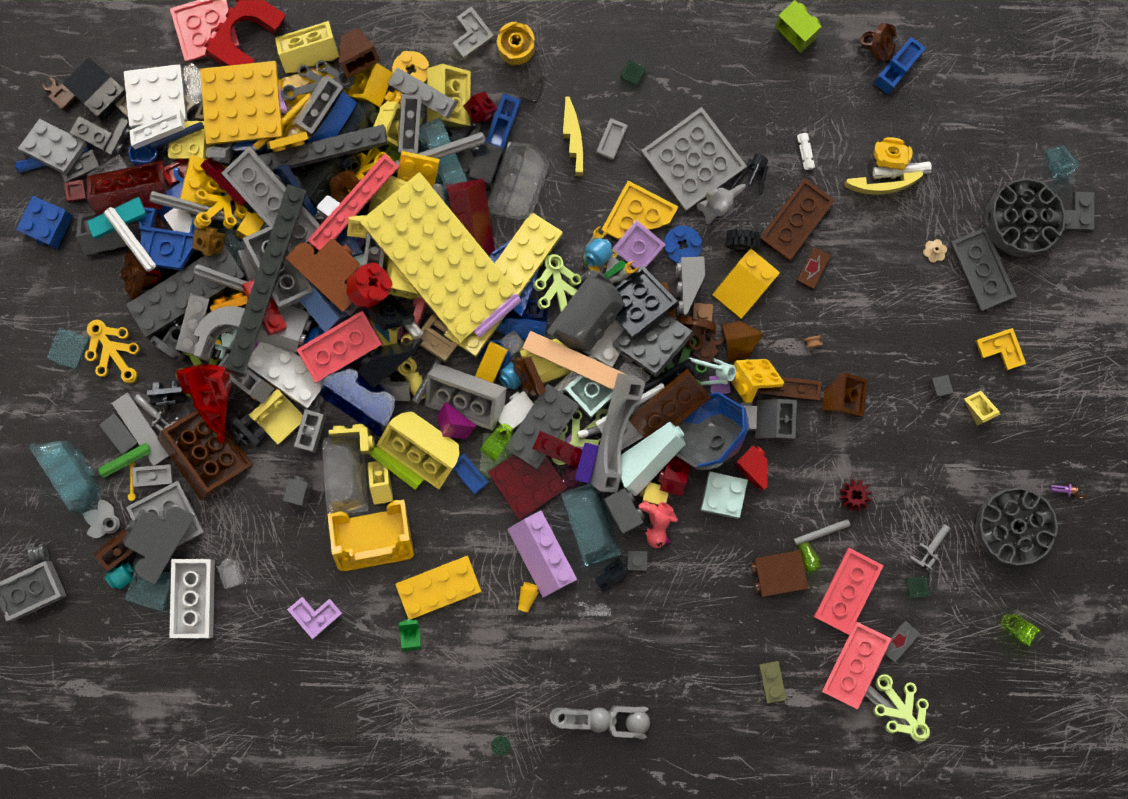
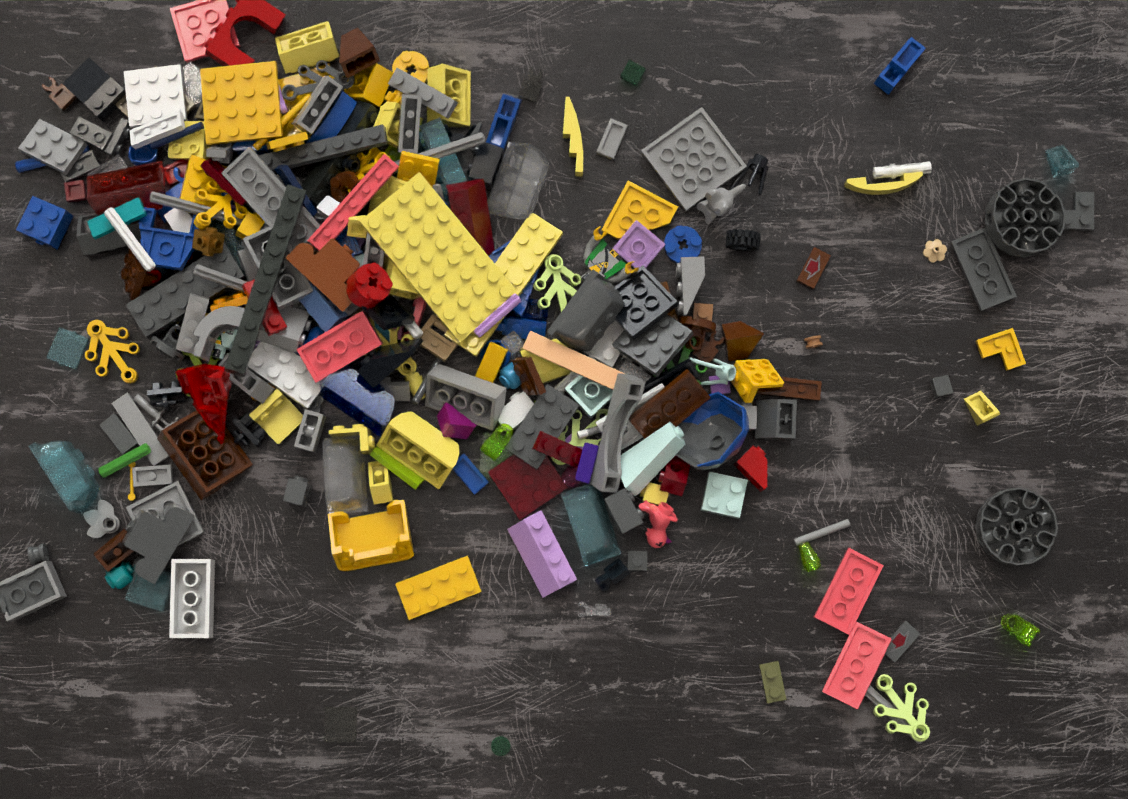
(231, 573): clear brick -> none
(314, 621): lavender plate -> none
(410, 635): green bracket -> none
(476, 35): light grey plate -> none
(480, 108): dark red brick -> none
(520, 34): yellow brick -> none
(528, 594): yellow cone -> none
(598, 252): dark azure head -> none
(602, 720): light grey piece -> none
(746, 283): yellow slope -> none
(779, 573): reddish brown brick -> none
(797, 219): reddish brown plate -> none
(798, 26): lime brick -> none
(806, 151): white axle -> none
(846, 395): reddish brown slope -> none
(855, 502): dark red gear -> none
(882, 43): reddish brown tile -> none
(898, 160): yellow plate -> none
(917, 587): clear green plate -> none
(932, 547): light grey piece -> none
(1069, 490): medium lavender piece -> none

